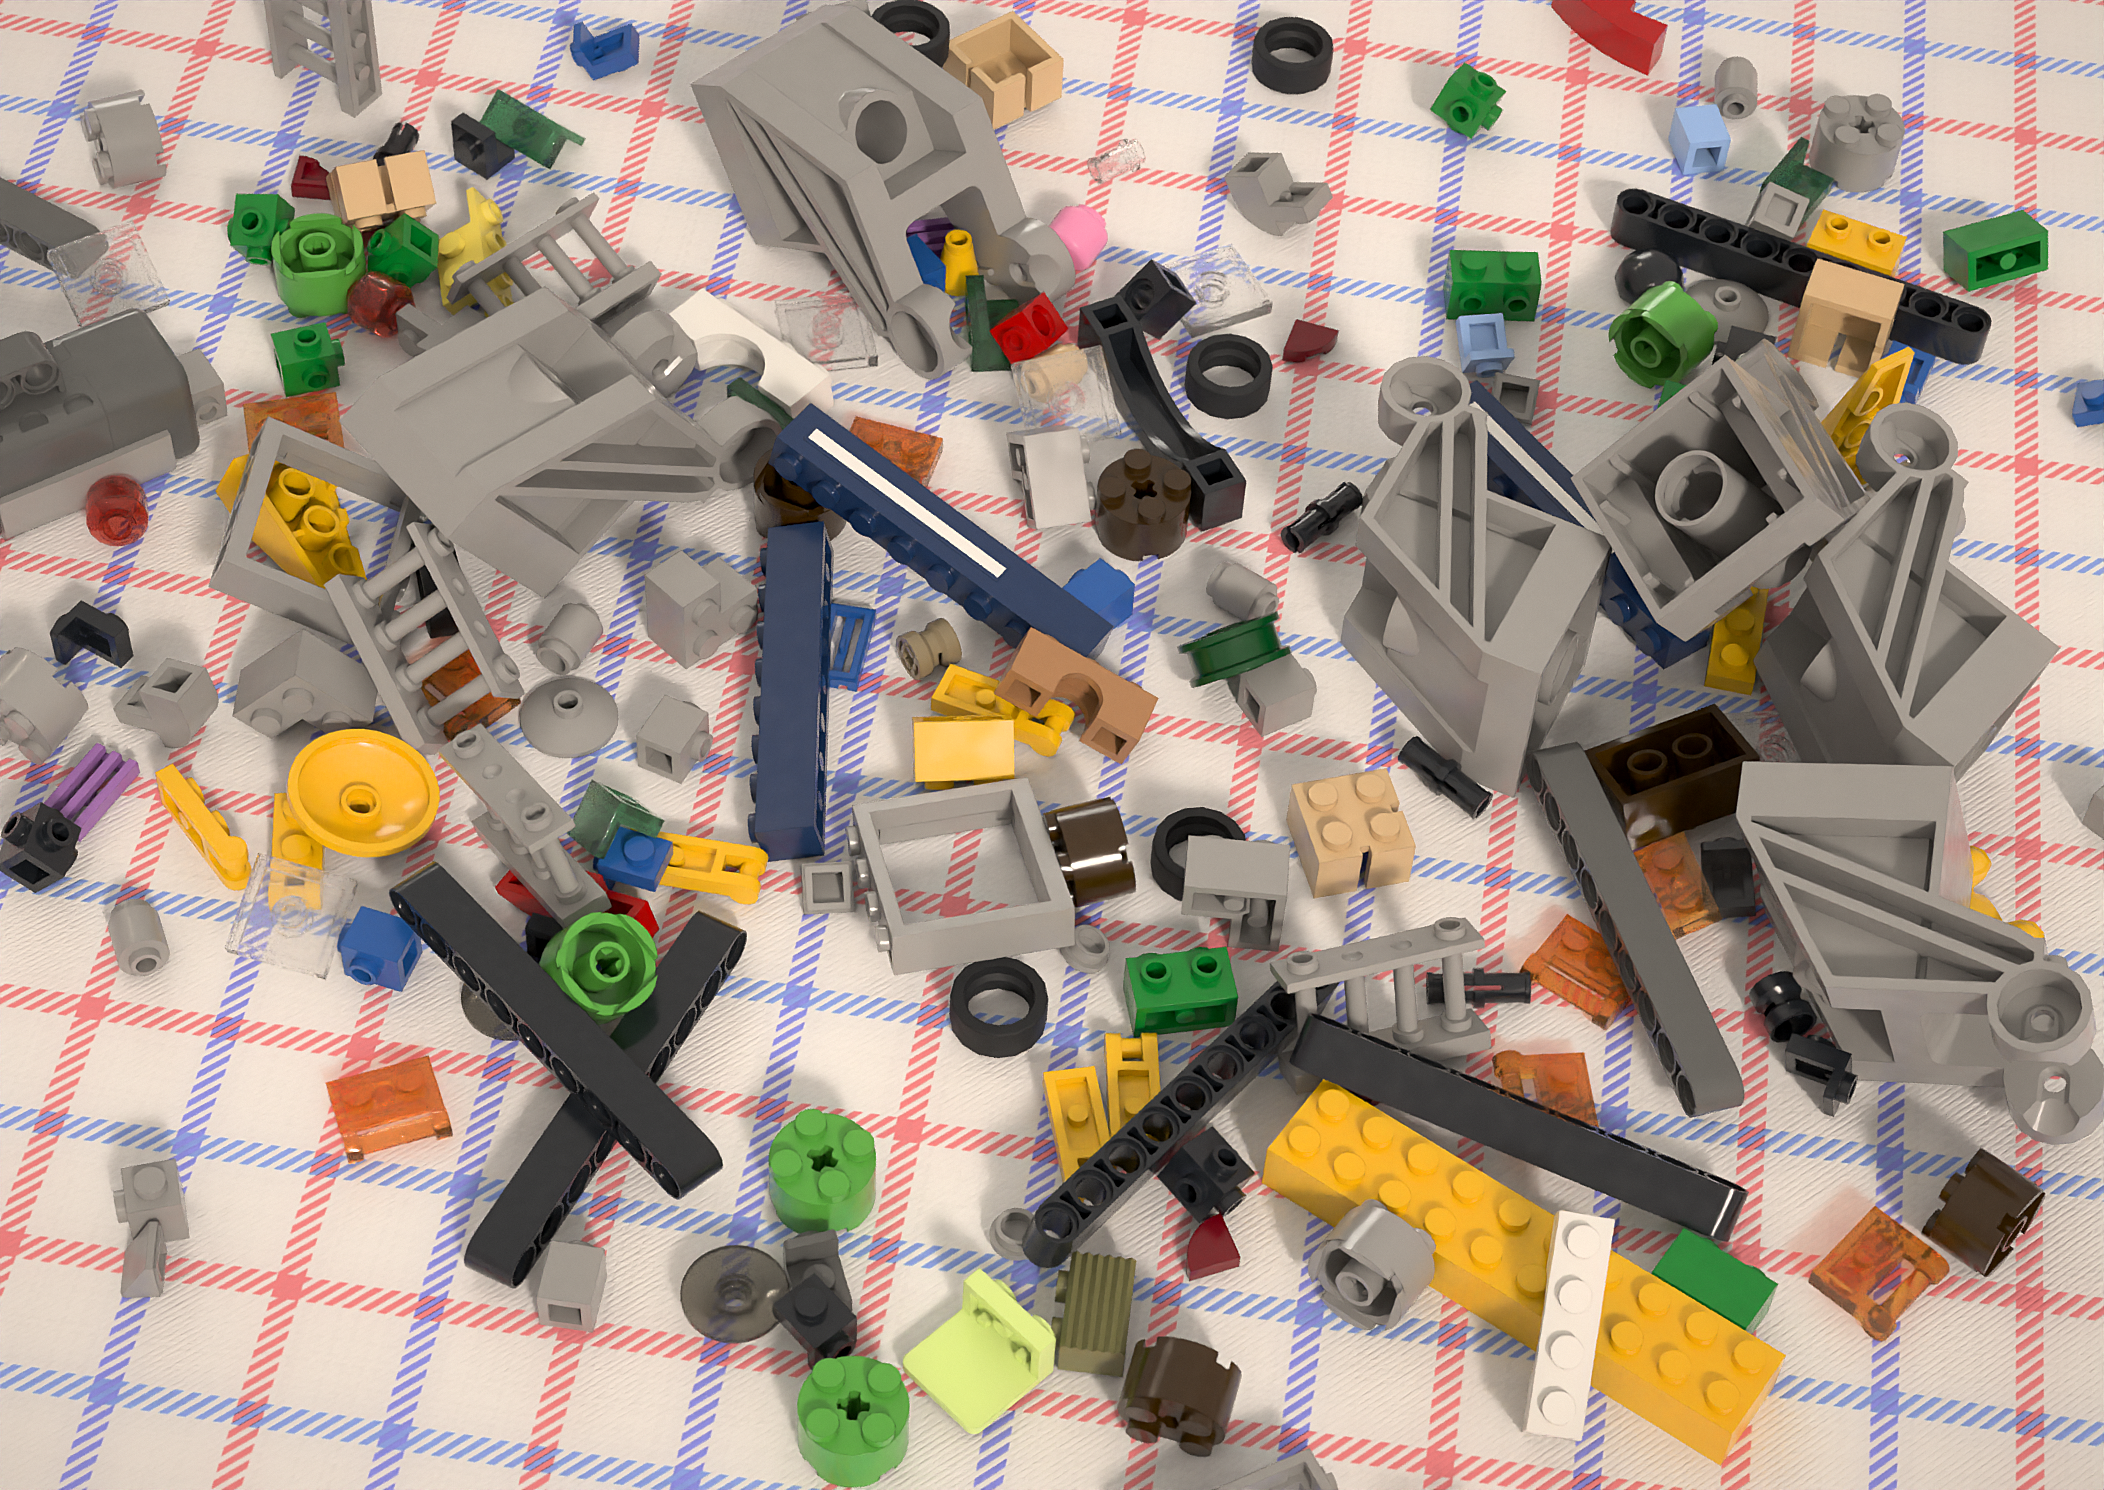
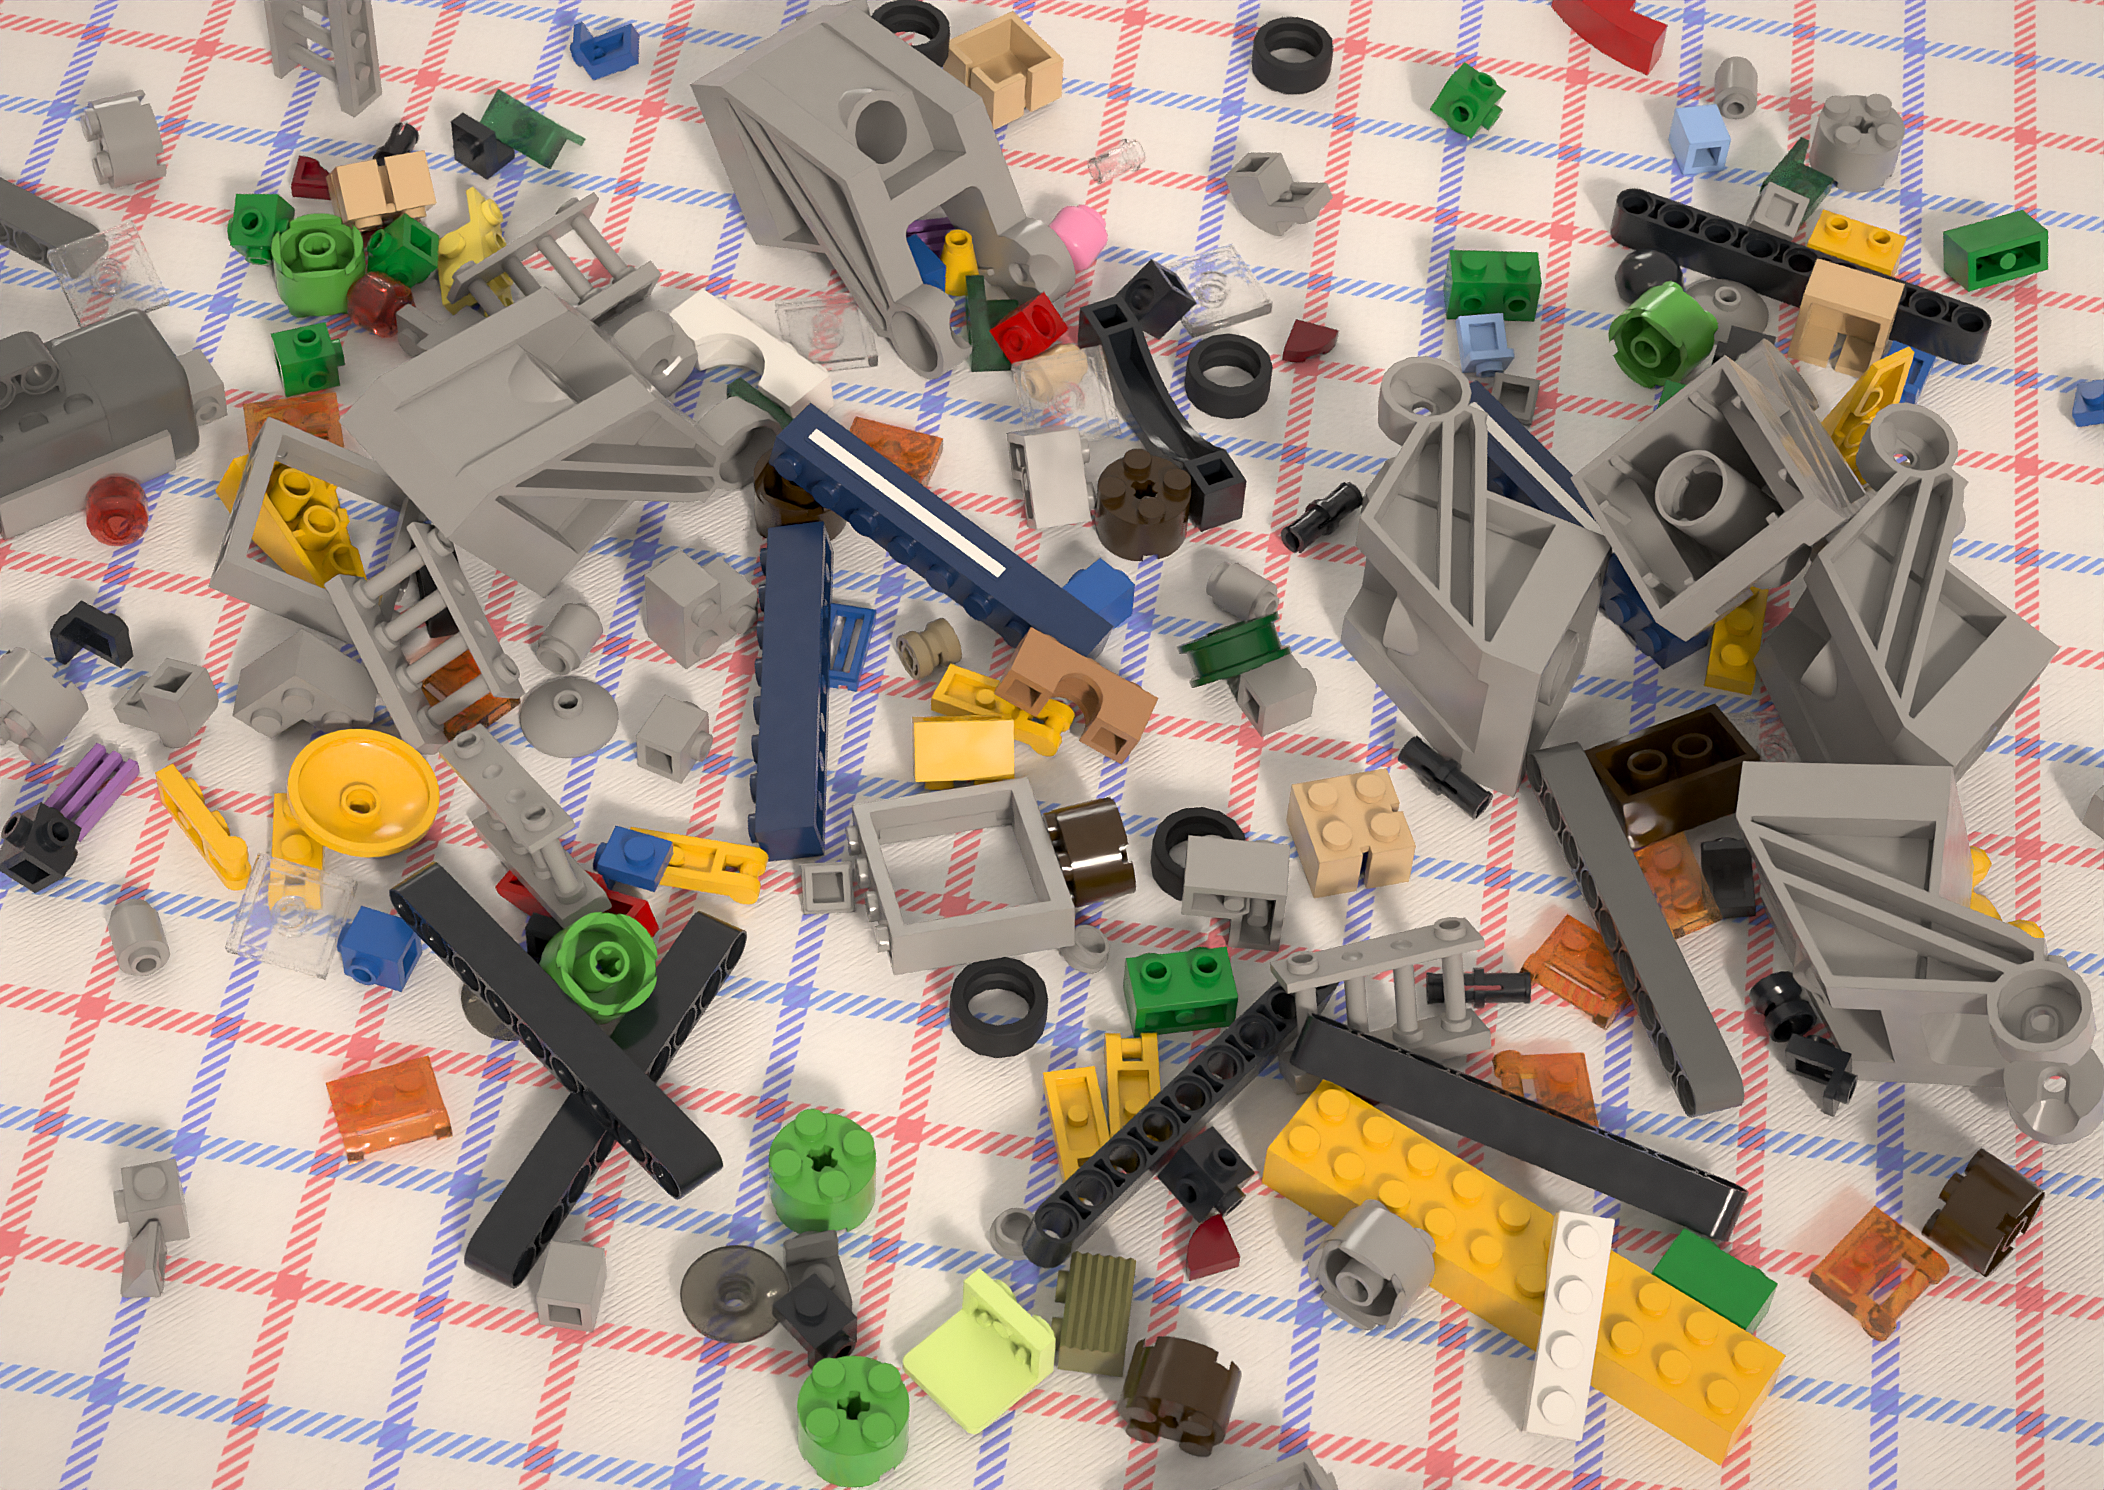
(603, 813): clear green panel -> none

